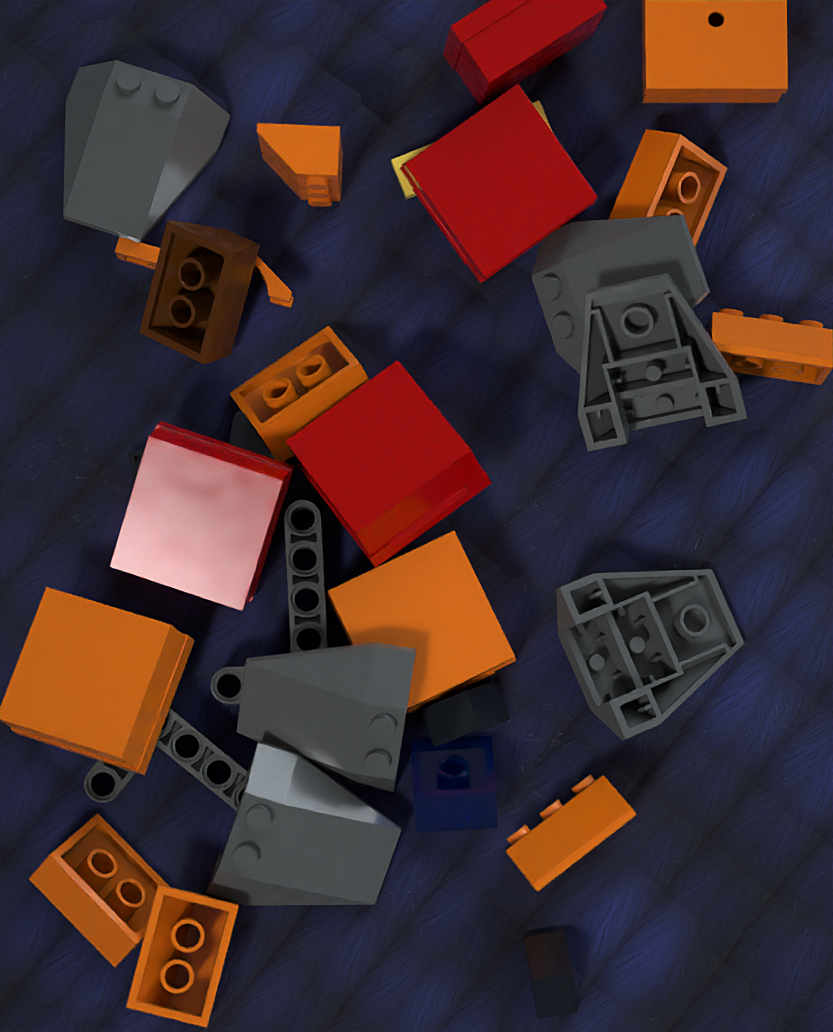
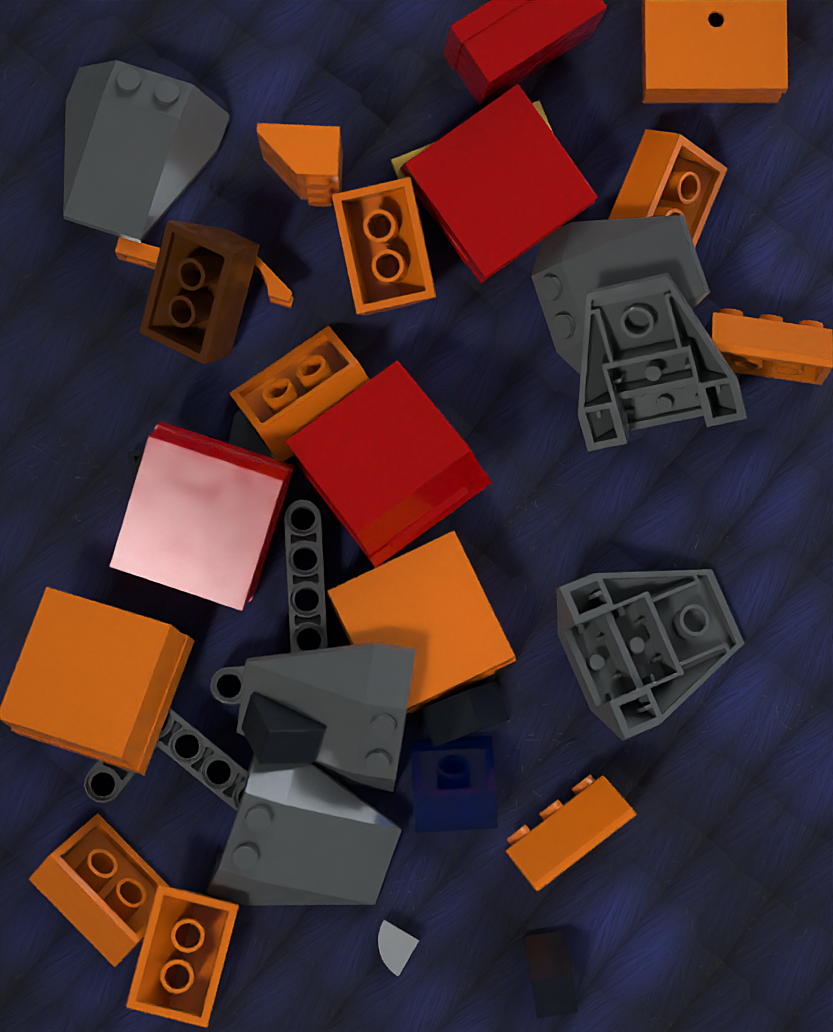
(281, 733): none -> black slope
(384, 246): none -> orange slope
(395, 946): none -> light grey tile

